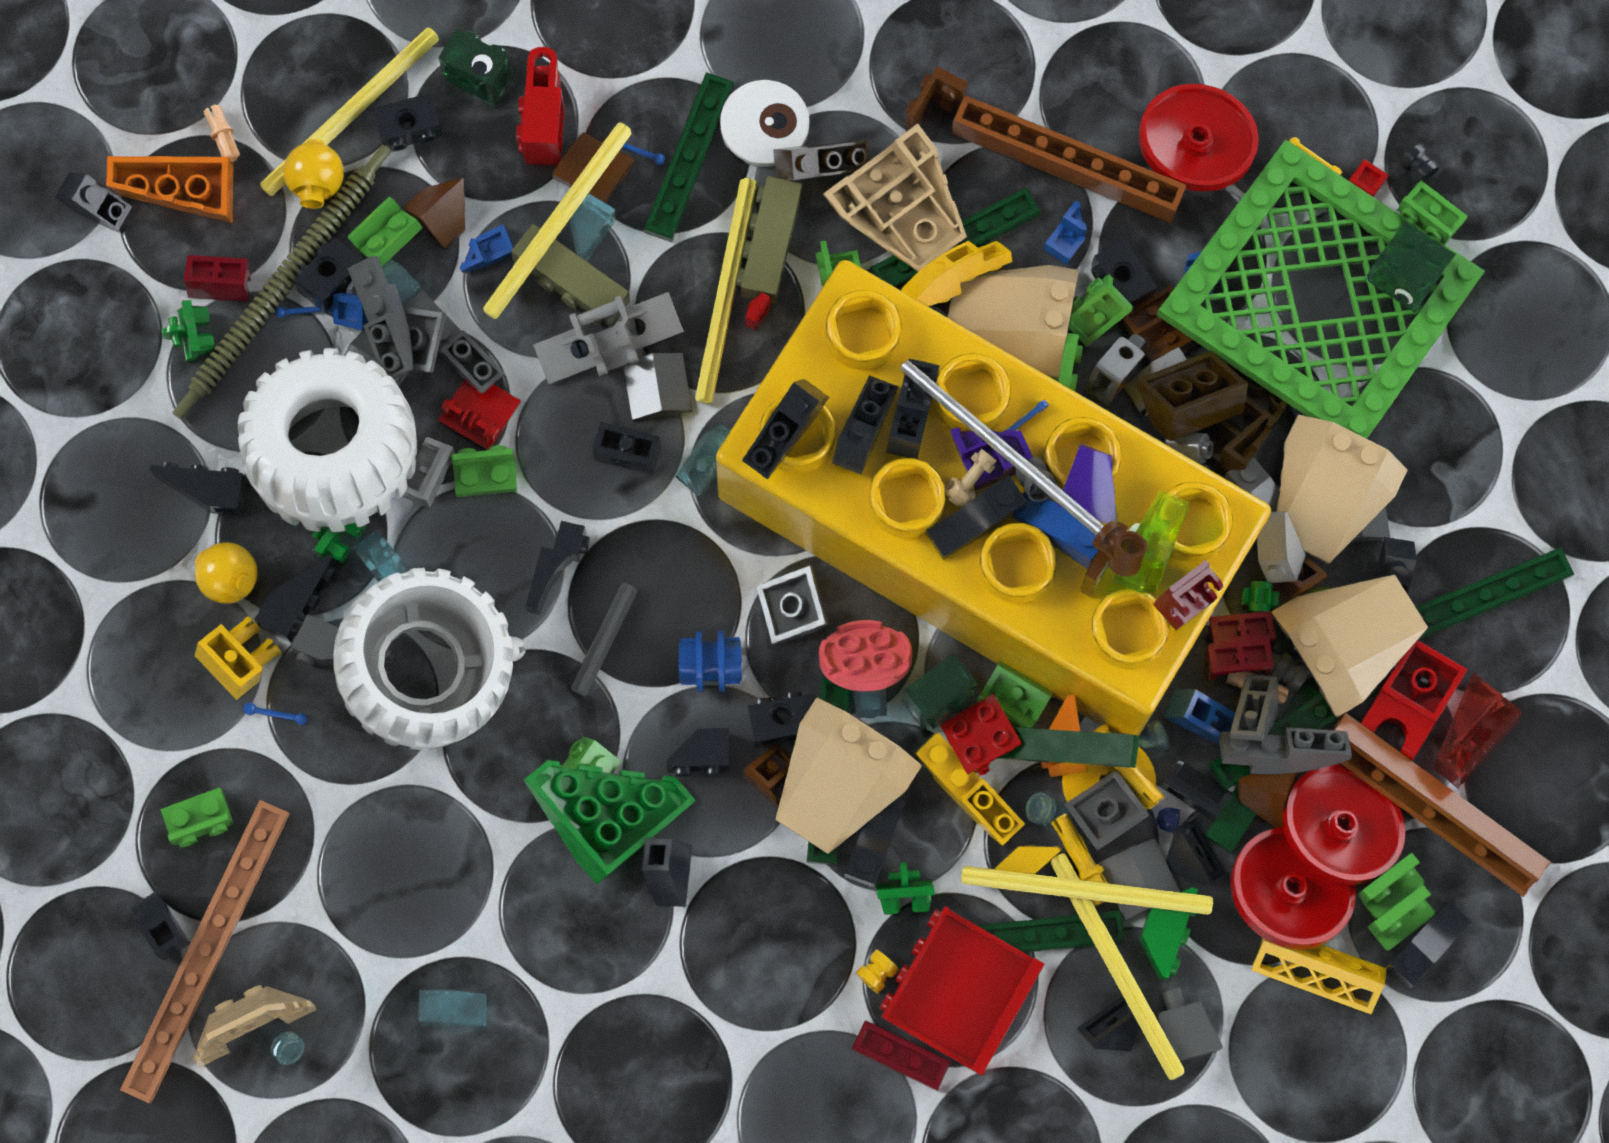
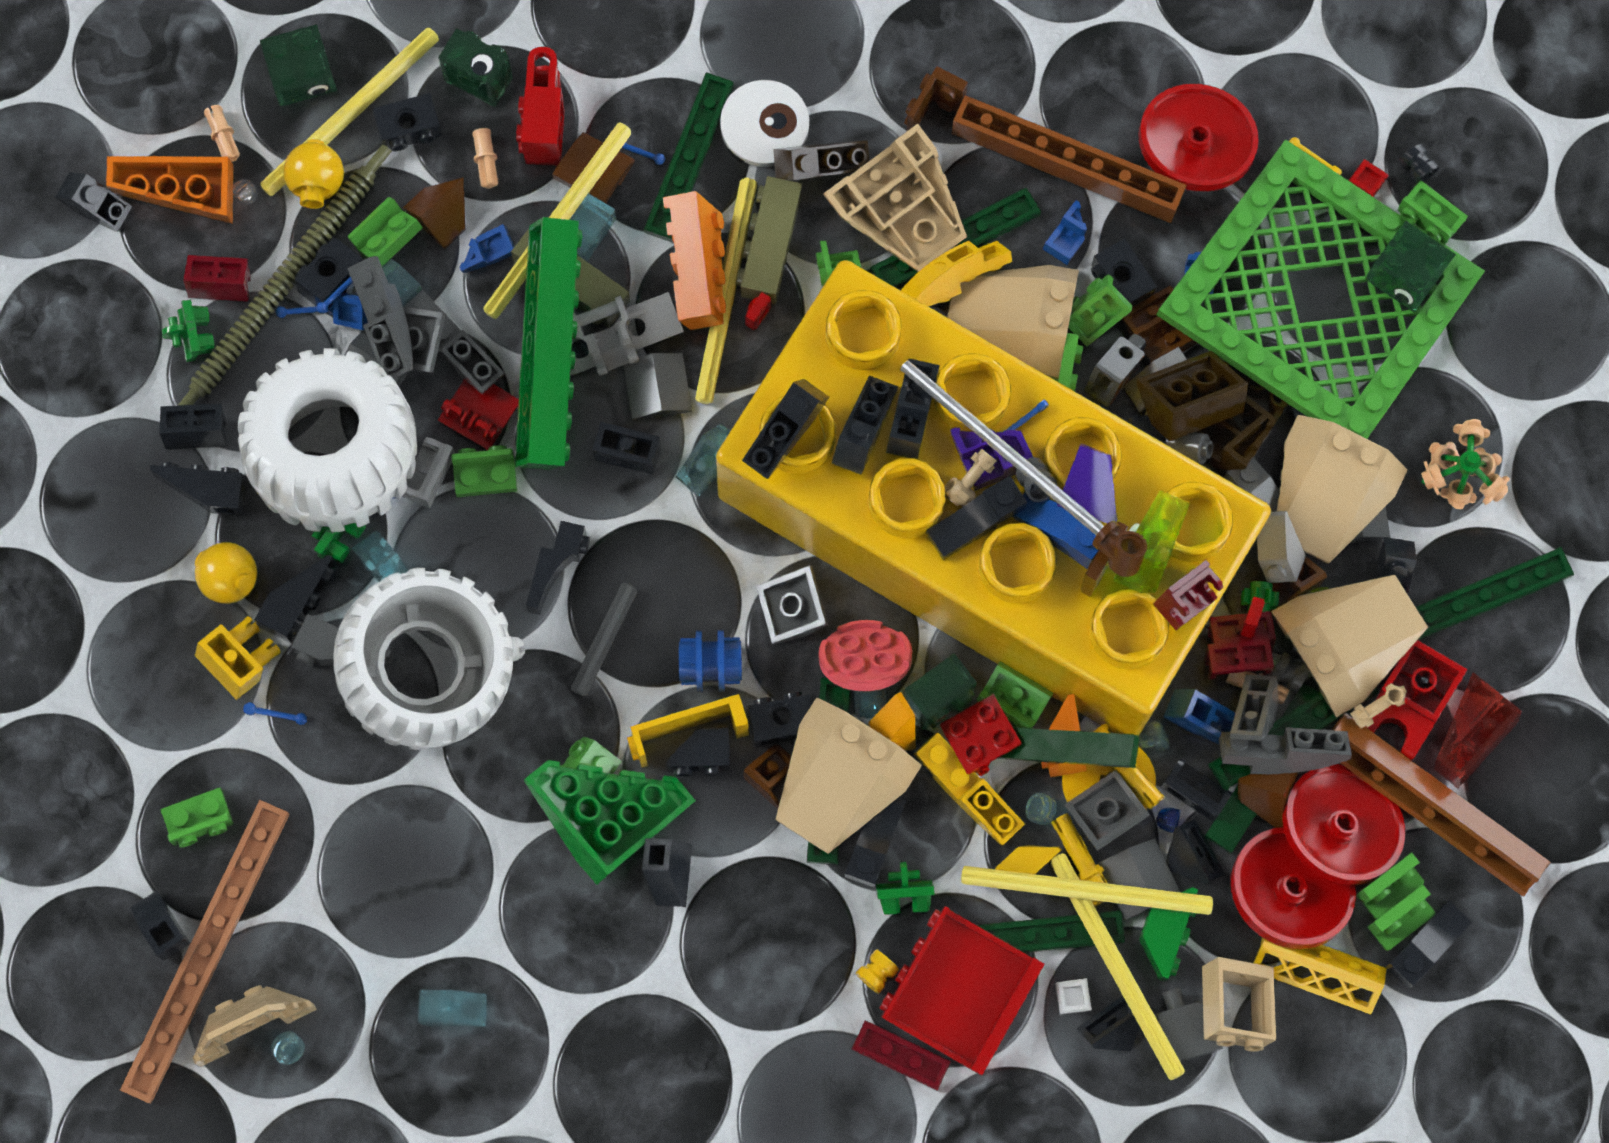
(192, 426): none -> black hinge
(247, 195): none -> clear hinge
(298, 65): none -> clear green brick
(322, 307): none -> blue hinge
(485, 157): none -> light nougat axle
(548, 344): none -> green brick
(685, 719): none -> yellow panel
(697, 259): none -> orange wedge
(896, 722): none -> light orange slope
(1073, 996): none -> white tile
(1246, 974): none -> tan window
(1253, 617): none -> red tile
(1393, 696): none -> tan bar
(1470, 463): none -> light nougat plant

